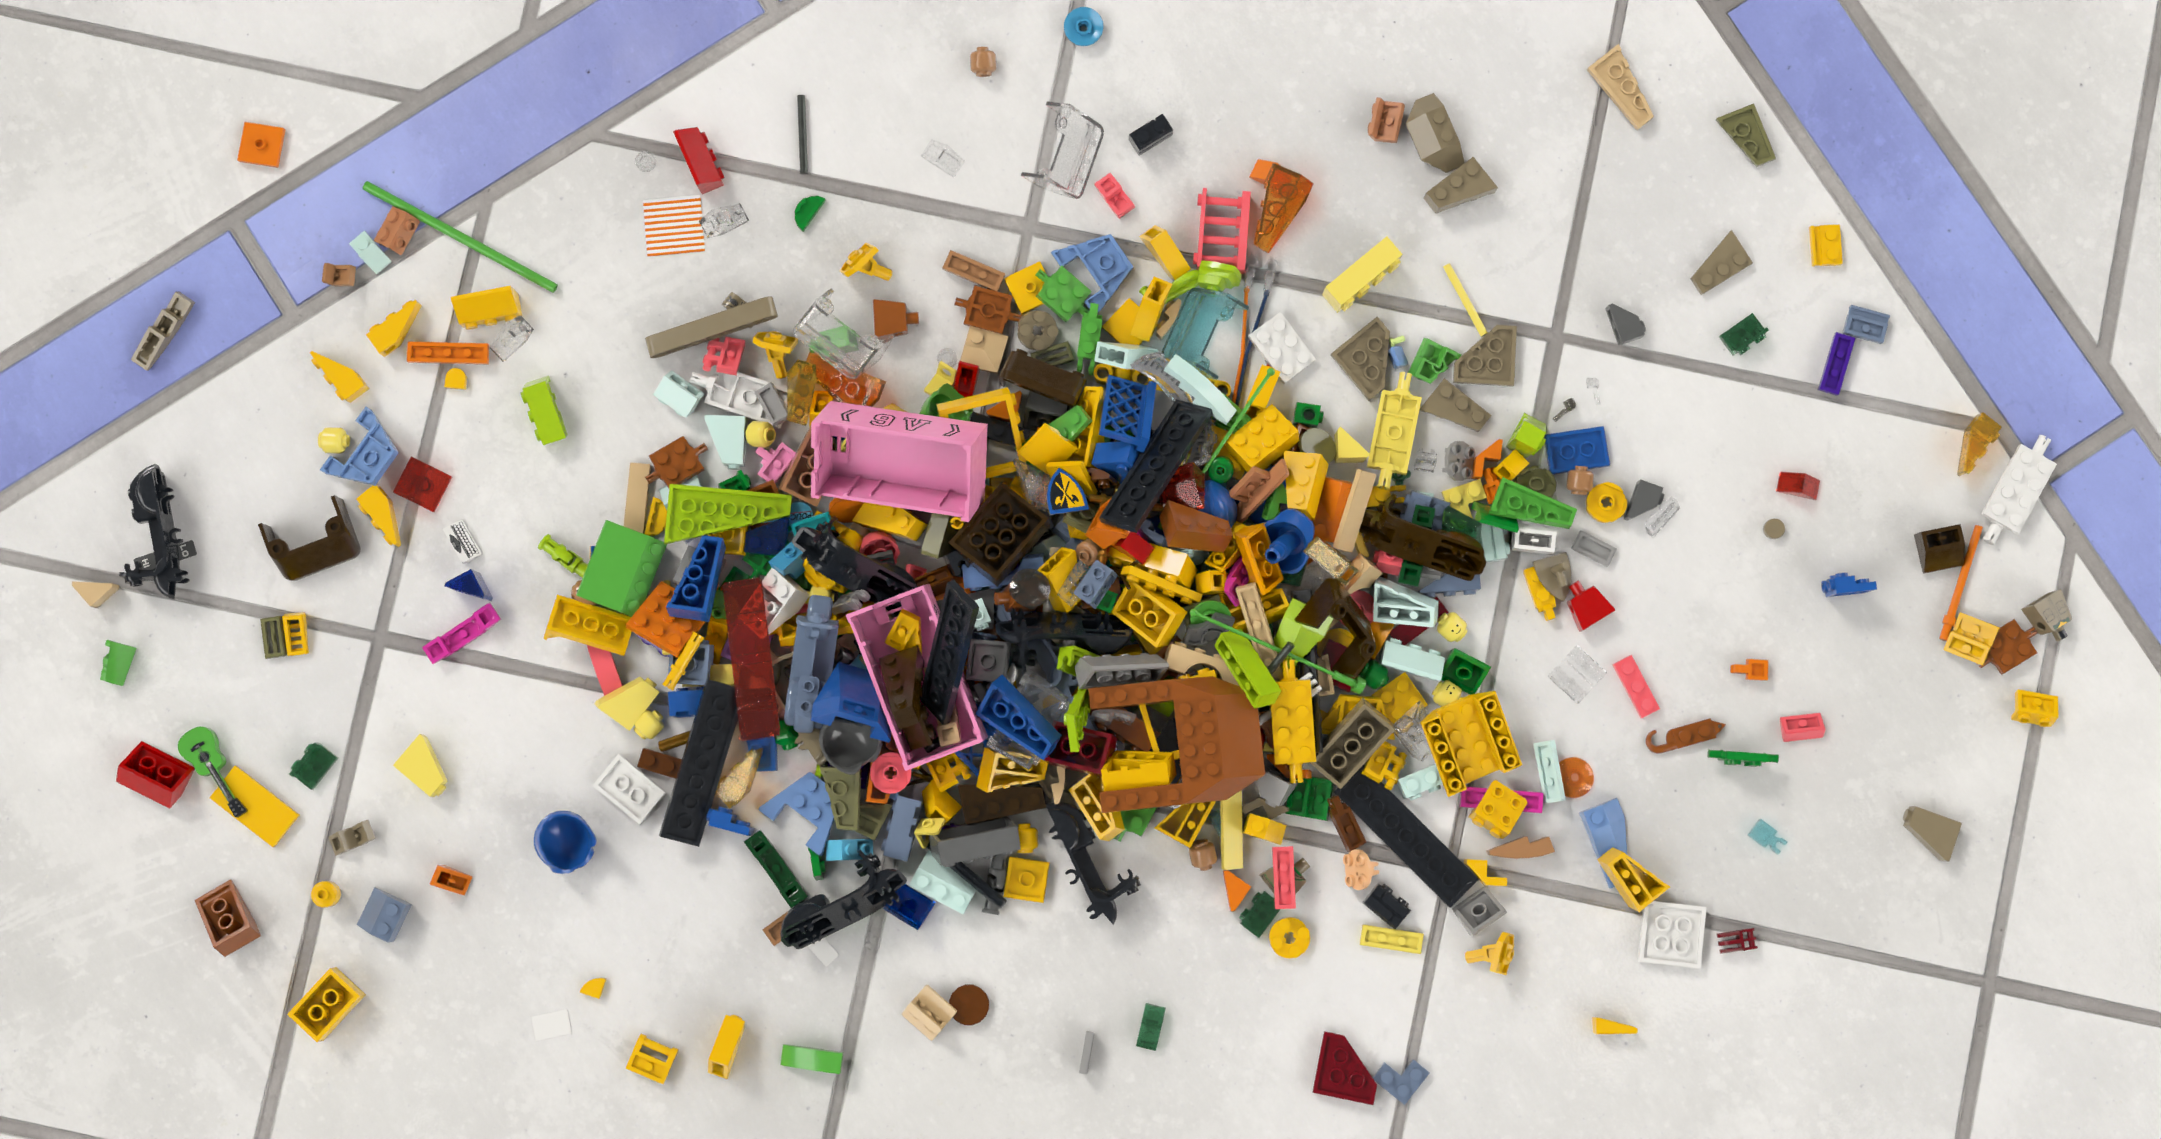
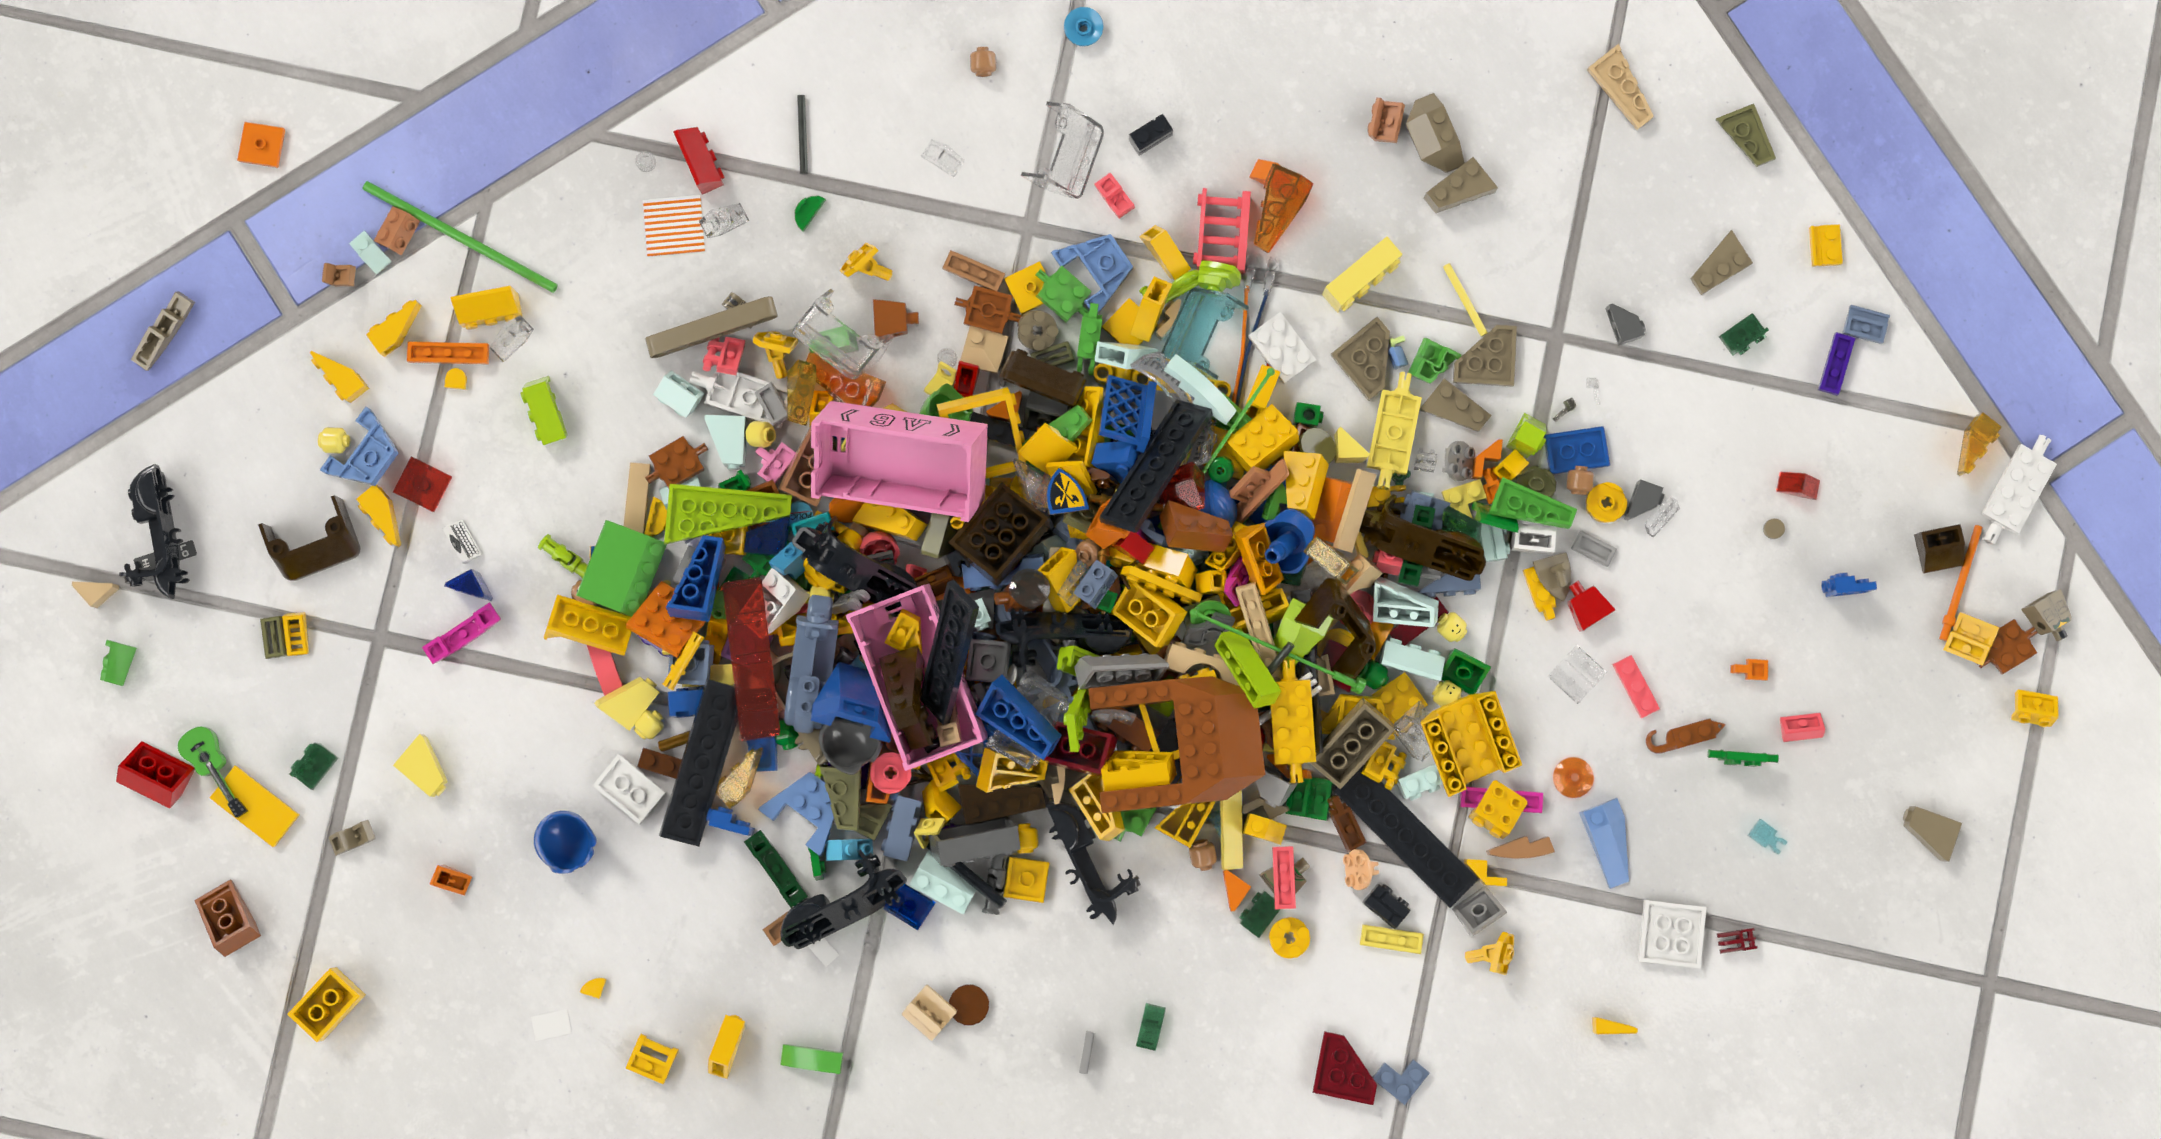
(325, 894): yellow head -> none
(383, 915): sand blue slope -> none
(1549, 771): light aqua plate -> none
(1631, 880): yellow wedge -> none

